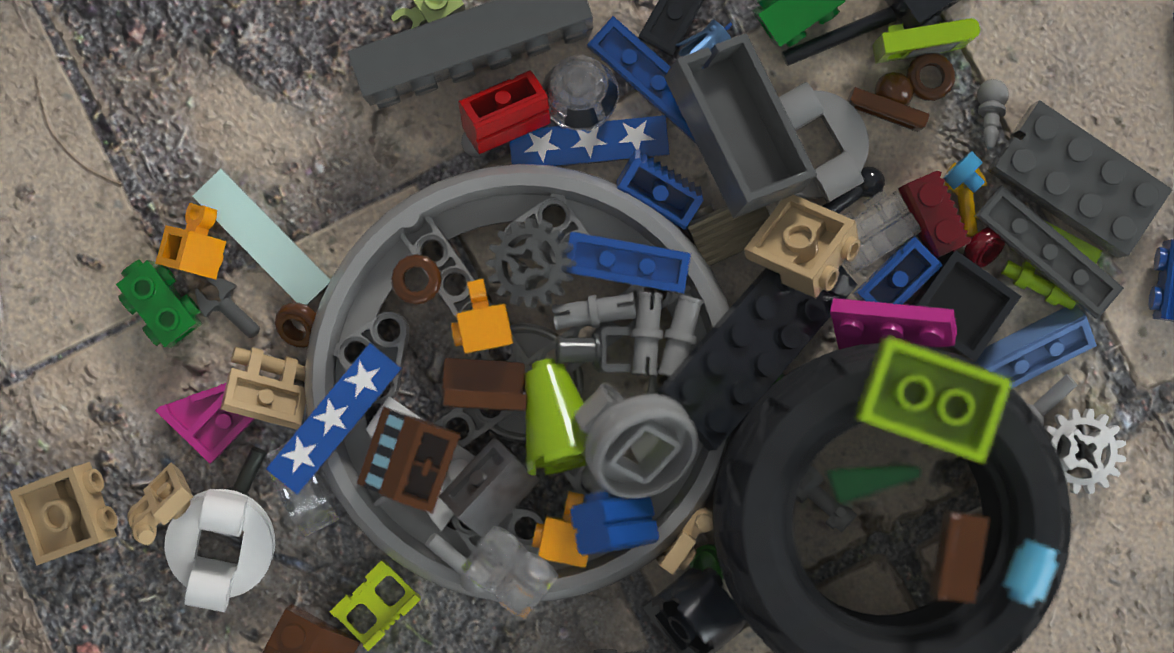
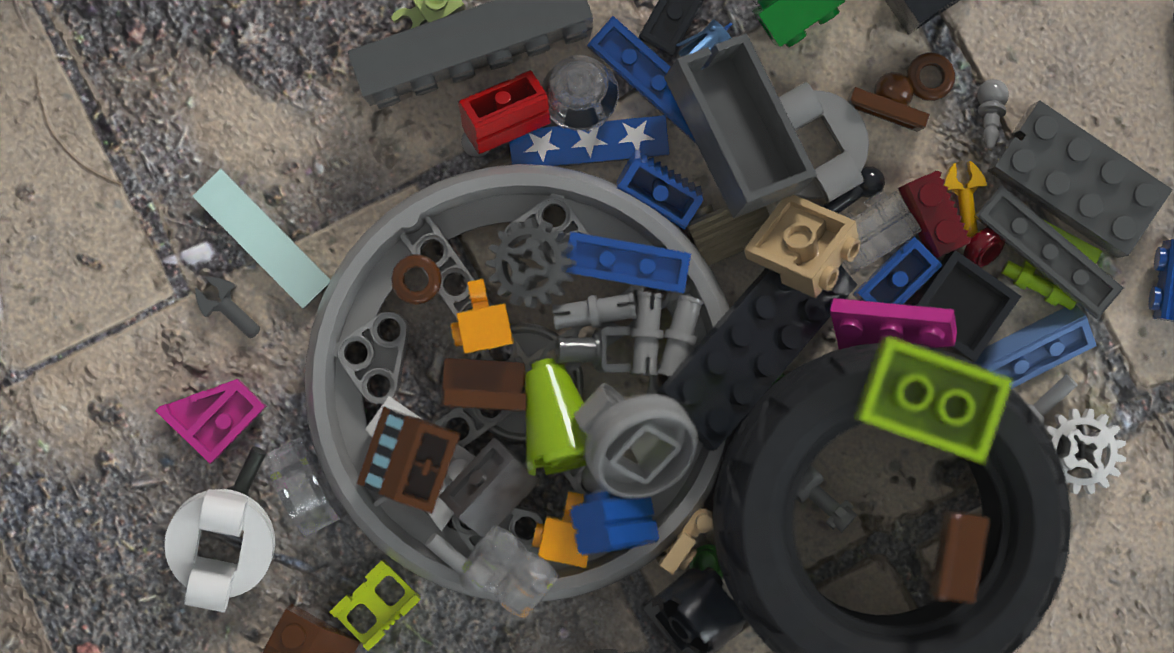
(64, 512): tan plate -> none
(150, 293): green brick -> none
(164, 499): tan plate -> none
(190, 247): light orange brick -> none
(265, 397): tan plate -> none
(287, 330): reddish brown piece -> none
(334, 418): blue tile -> none
(839, 36): black bar -> none
(858, 482): dark green slope -> none
(936, 38): lime container -> none
(965, 173): dark azure tile -> none
(1031, 572): medium azure brick -> none

